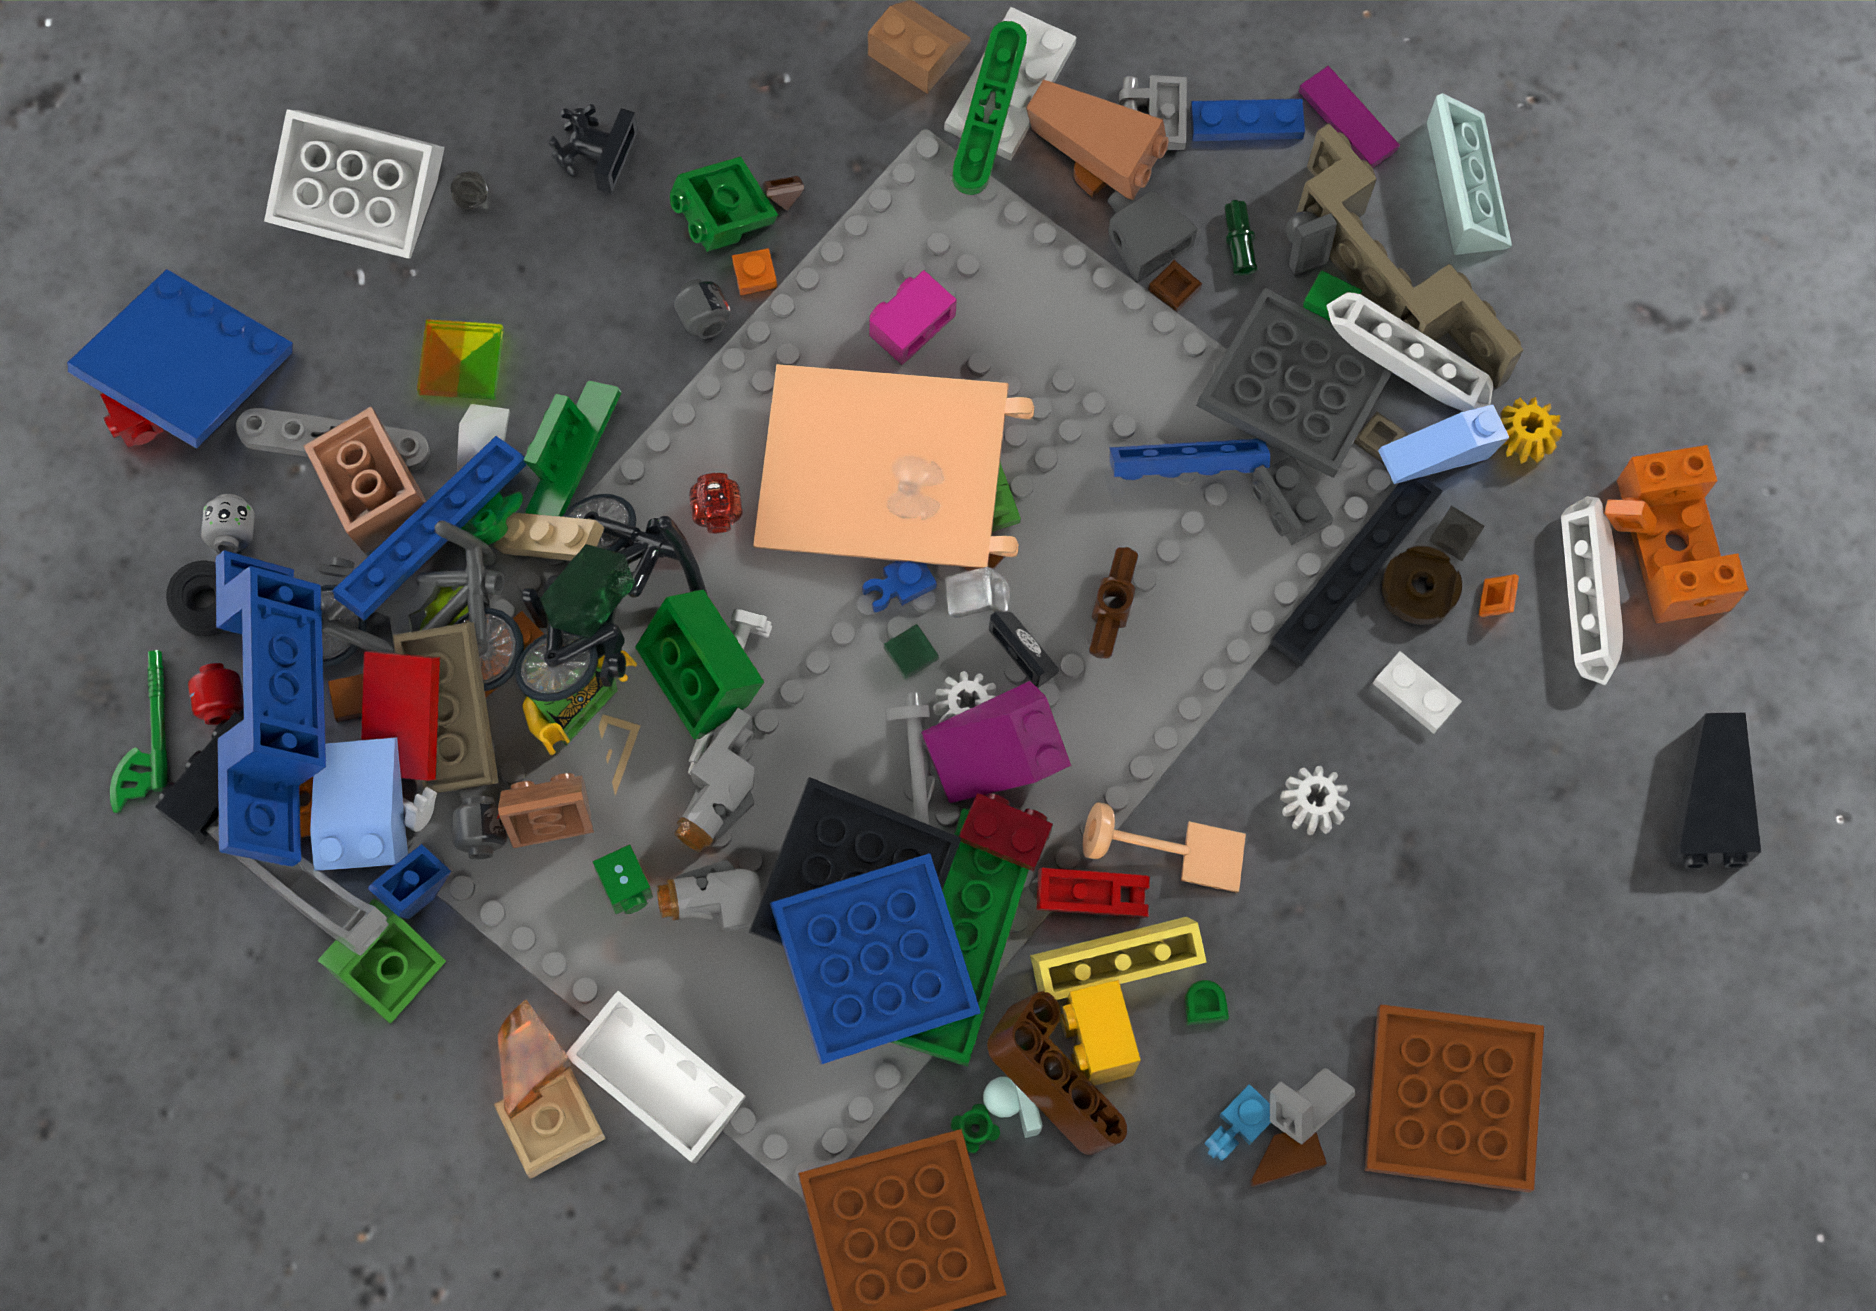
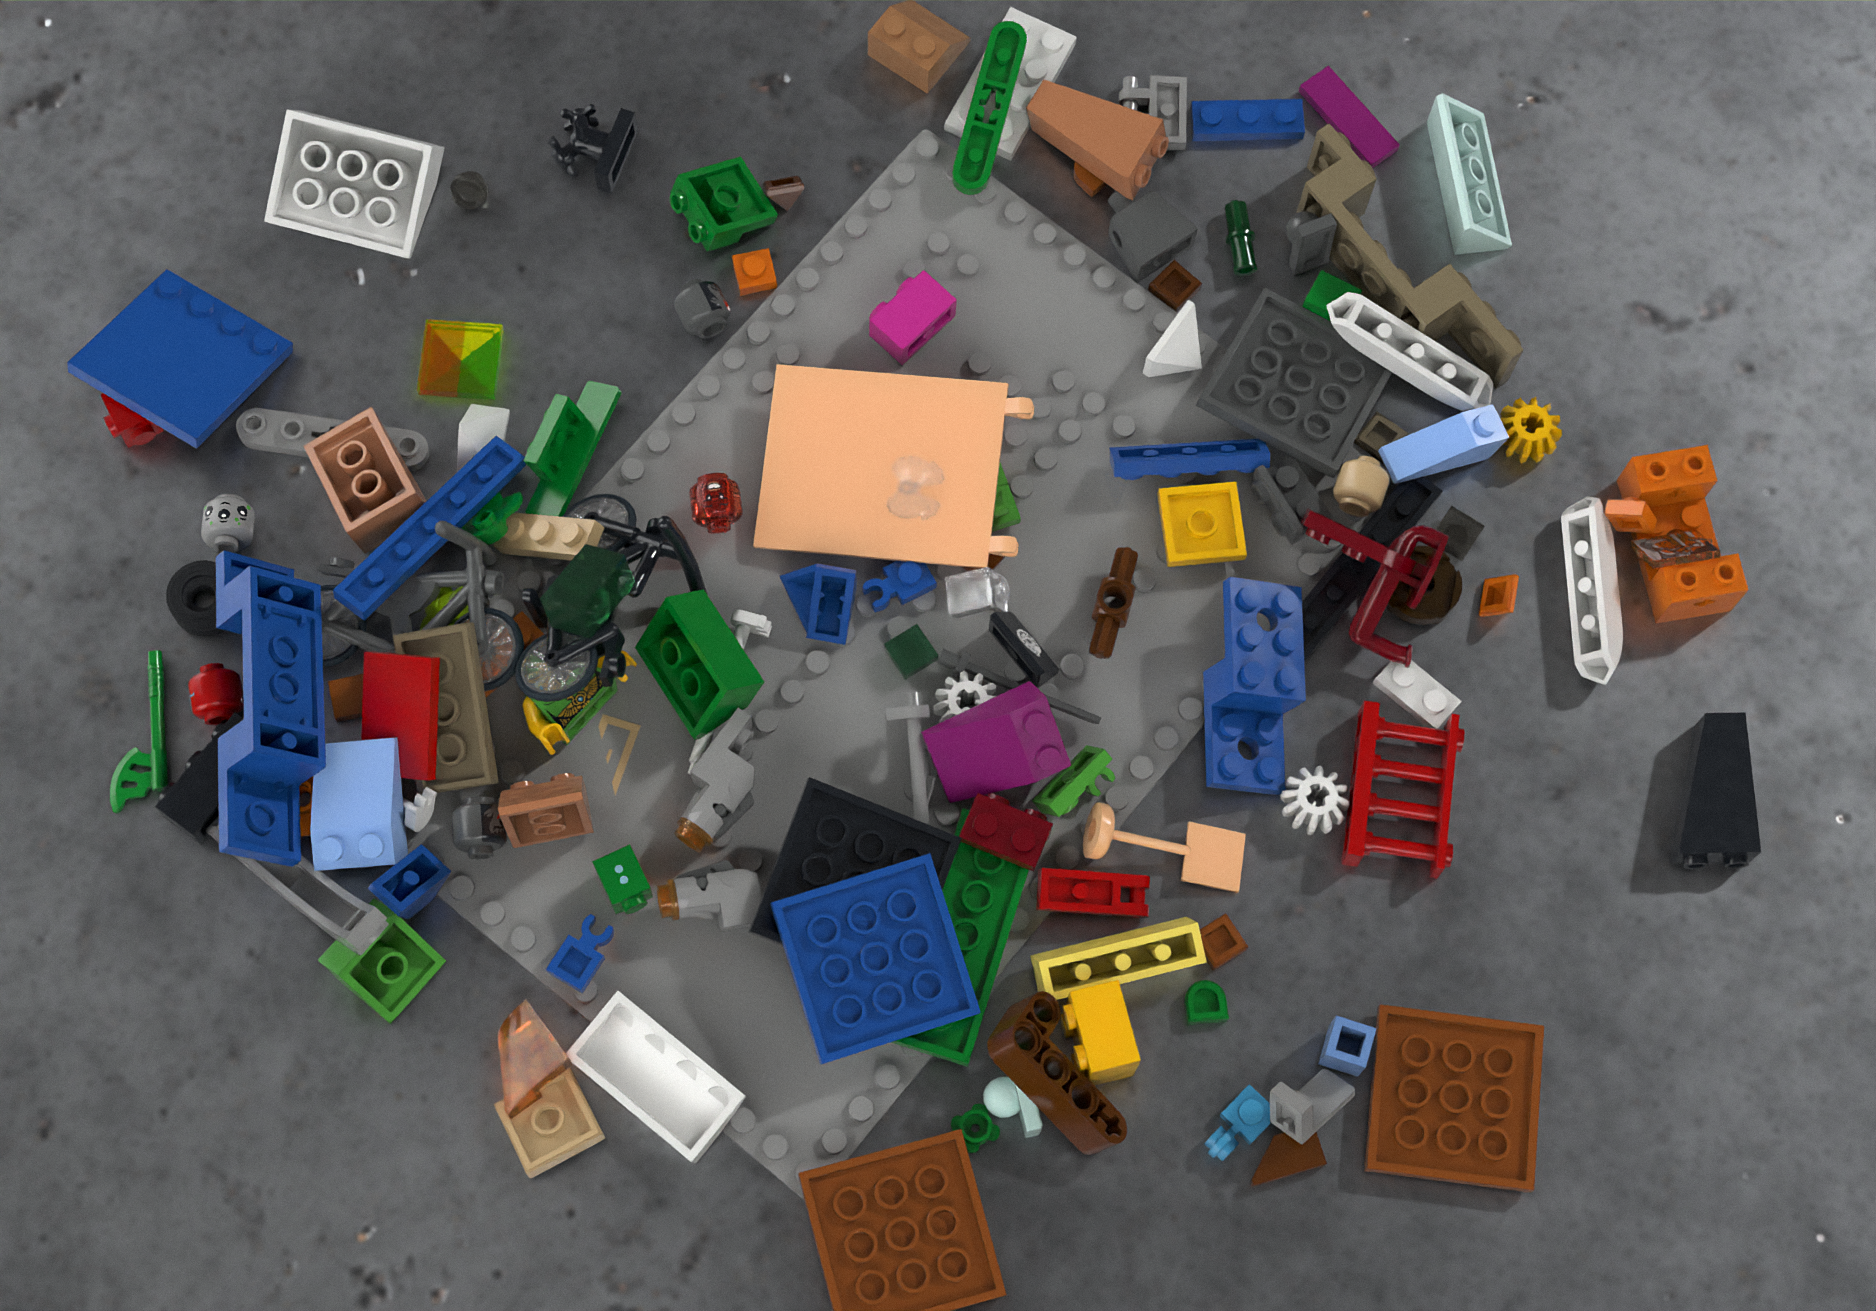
(578, 959): none -> blue plate
(823, 600): none -> blue slope
(961, 664): none -> dark grey sword
(1063, 791): none -> bright green plate
(1178, 346): none -> white slope
(1201, 524): none -> yellow plate
(1221, 942): none -> dark orange tile
(1254, 686): none -> blue bracket
(1347, 1046): none -> medium blue brick
(1361, 486): none -> tan head
(1366, 803): none -> red fence
(1394, 566): none -> dark red plate
(1675, 549): none -> piece

